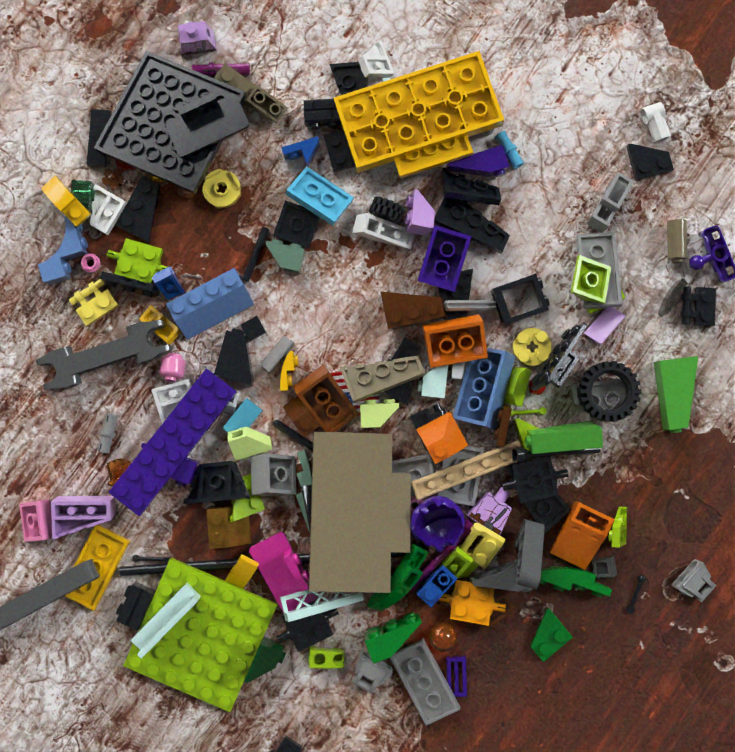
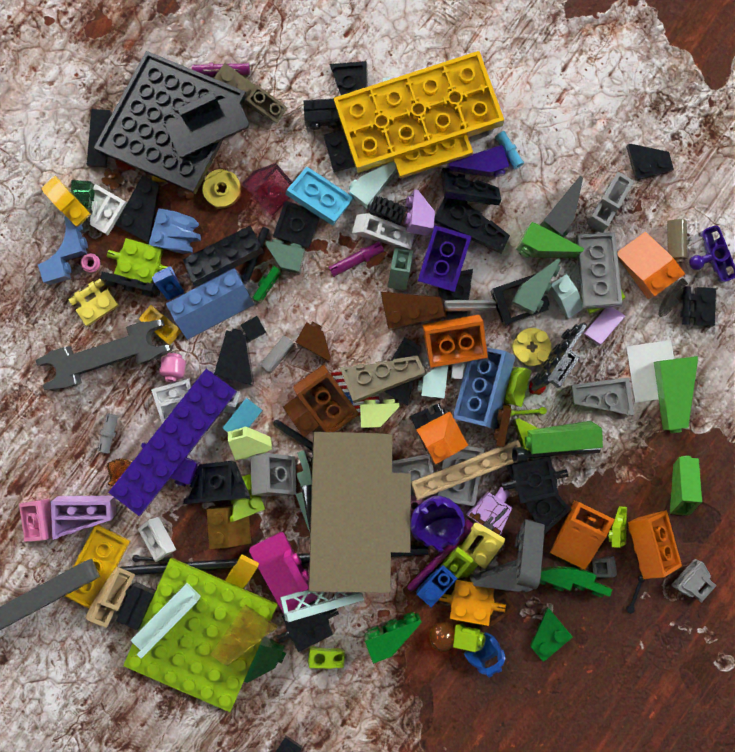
(110, 597): none -> tan slope
(156, 539): none -> white slope
(174, 231): none -> medium blue plate
(196, 38): lavender torso -> none
(223, 256): none -> black plate
(242, 634): none -> clear yellow wing
(266, 284): none -> green plate
(268, 187): none -> clear pink slope
(289, 366): yellow slope -> none
(306, 147): blue slope -> none
(314, 340): none -> reddish brown slope
(357, 258): none -> magenta pin
(372, 184): none -> light aqua slope
(376, 62): white wing -> none
(376, 672): light grey piece -> none
(400, 269): none -> sand green slope
(402, 580): green slope -> none
(425, 682): light grey tile -> none
(456, 659): dark purple tile -> none
(468, 638): none -> lime window
(489, 651): none -> blue helmet
(531, 292): none -> sand green slope
(543, 243): none -> bright green slope
(564, 212): none -> dark grey slope
(566, 296): none -> light aqua slope
(590, 280): lime slope -> none
(629, 381): black tyre -> none
(642, 370): none -> white sticker
(649, 265): none -> slope
(654, 117): white piece -> none
(655, 545): none -> orange slope
(685, 486): none -> bright green slope

